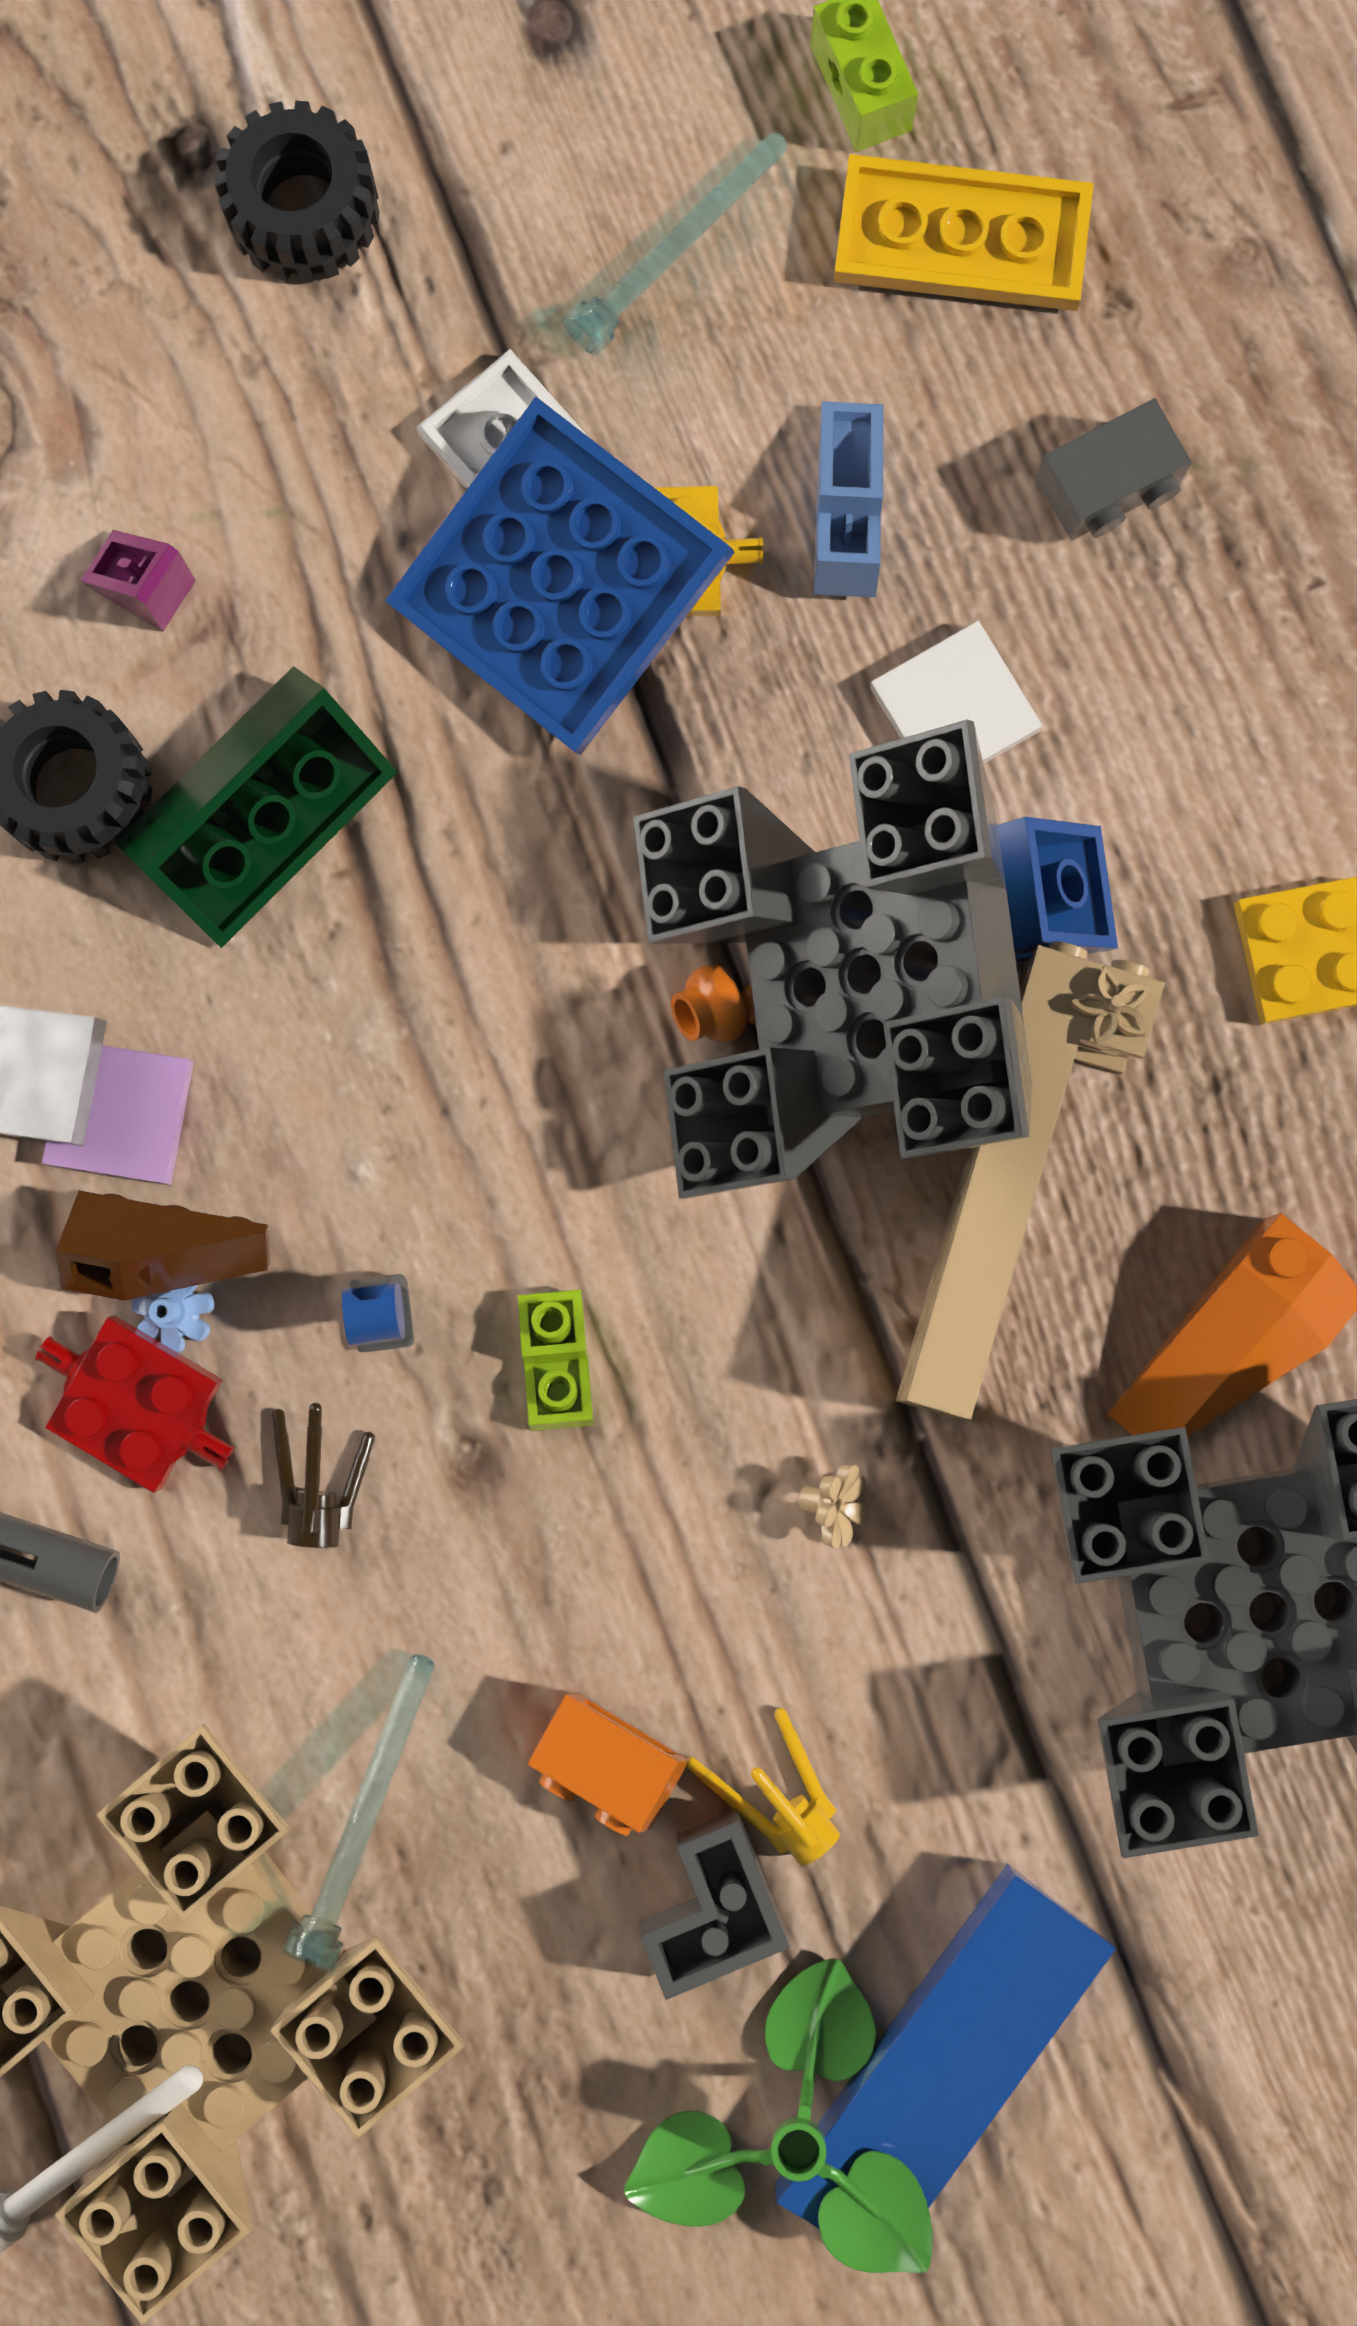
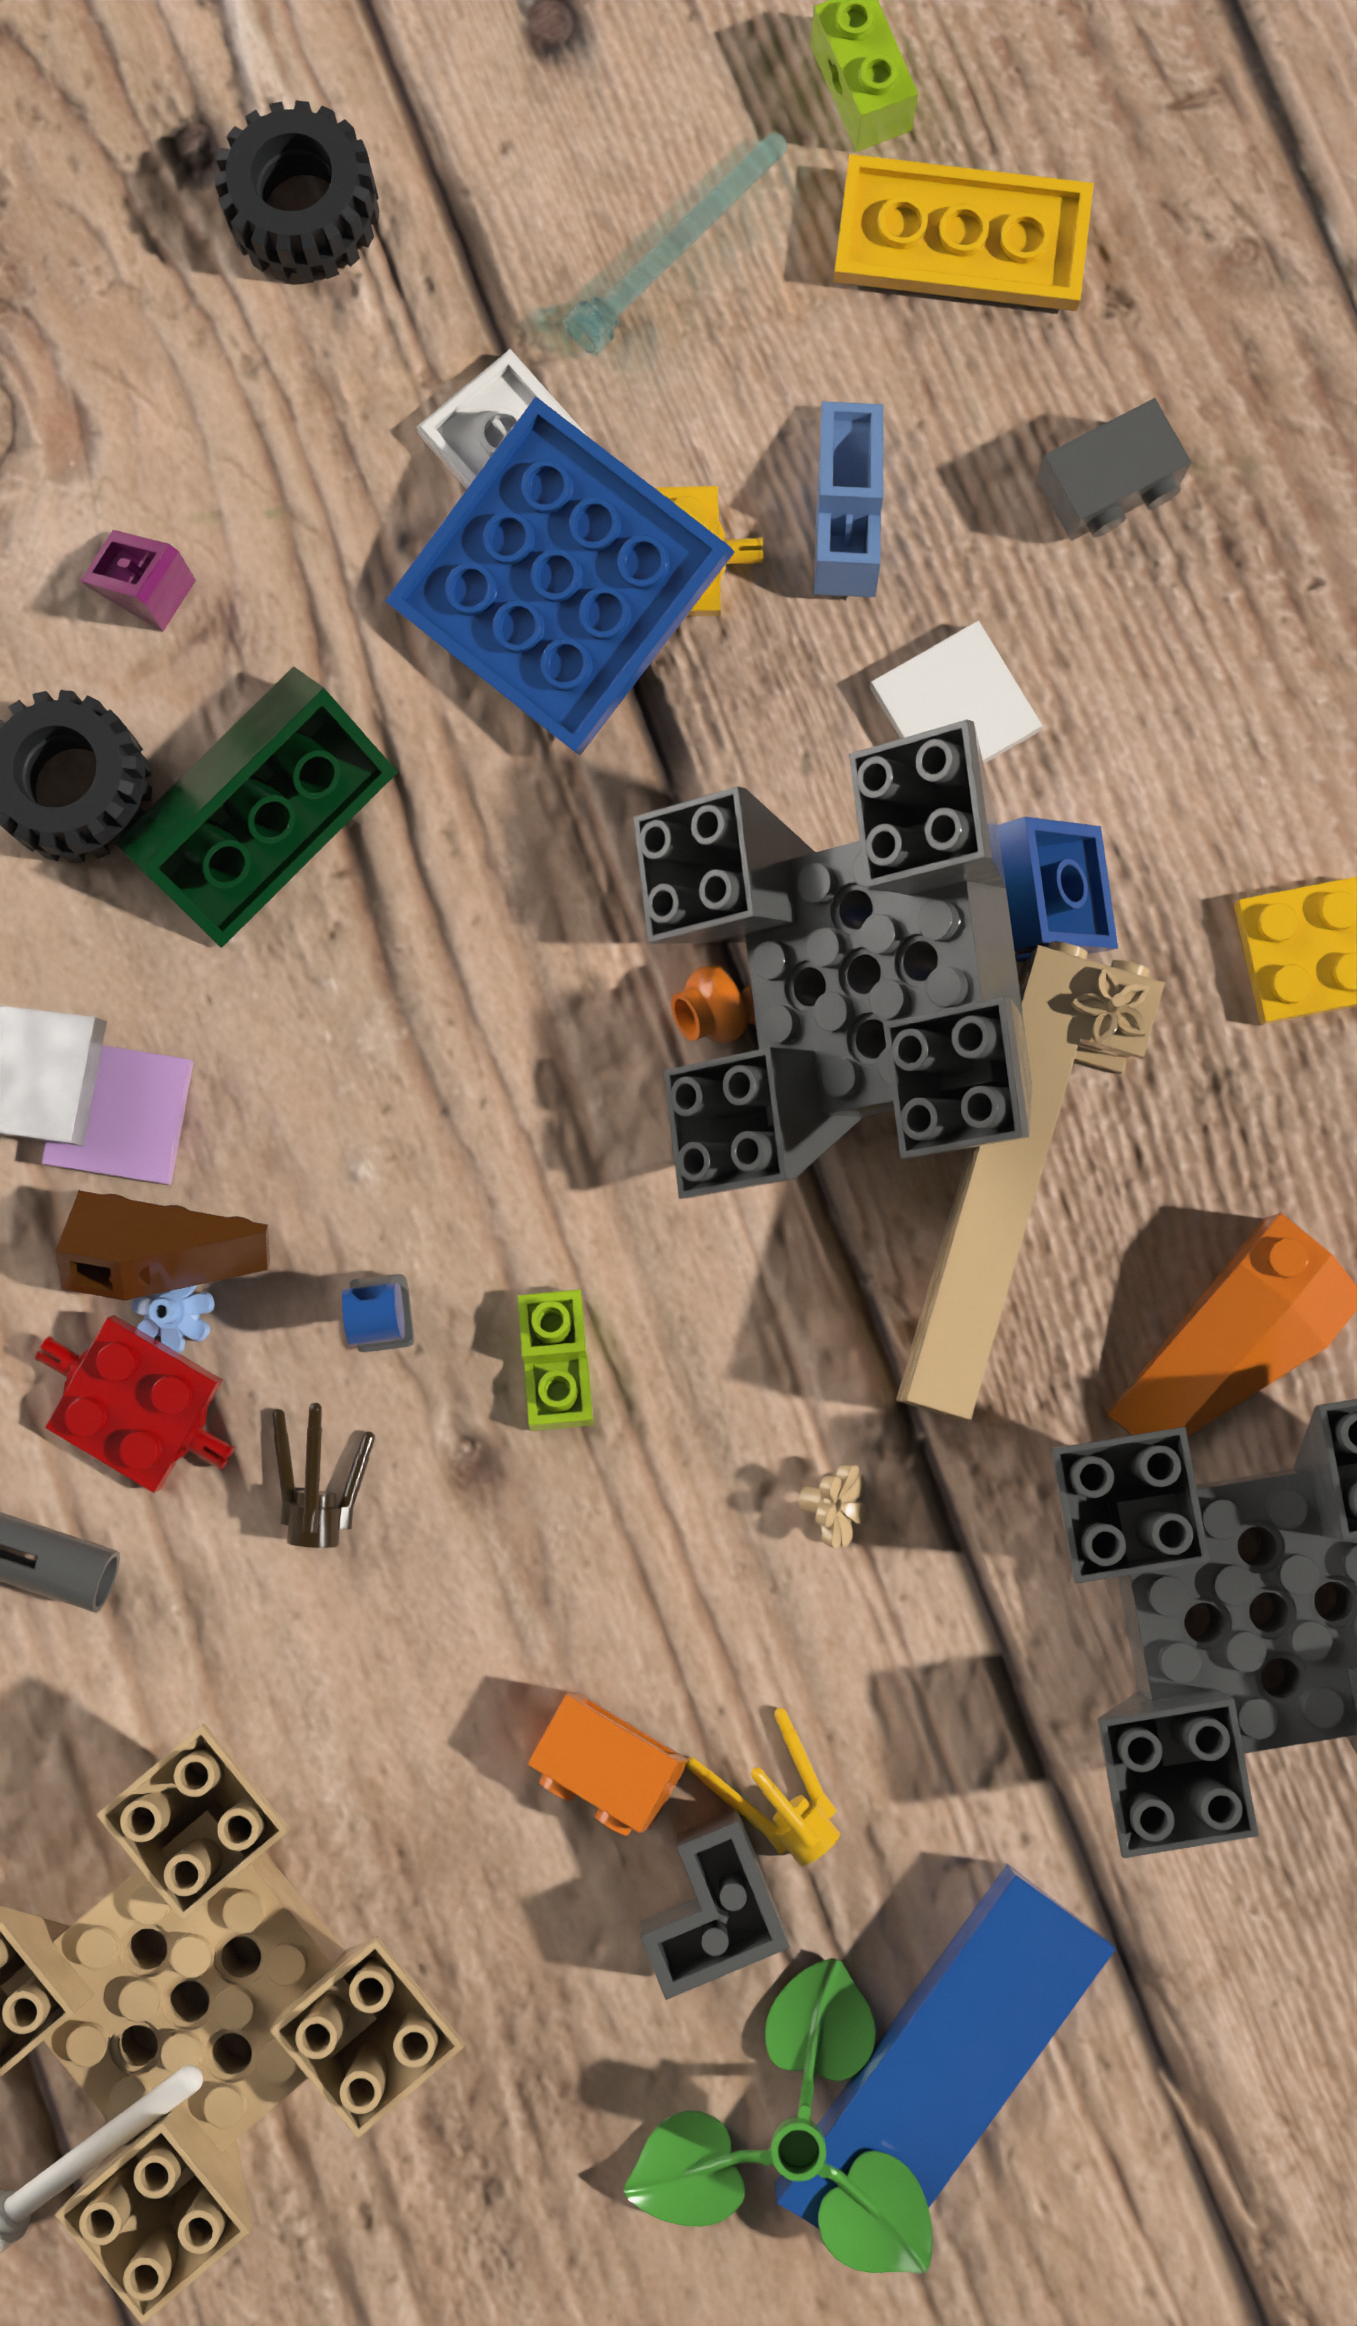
(317, 1936): clear light blue piece -> none

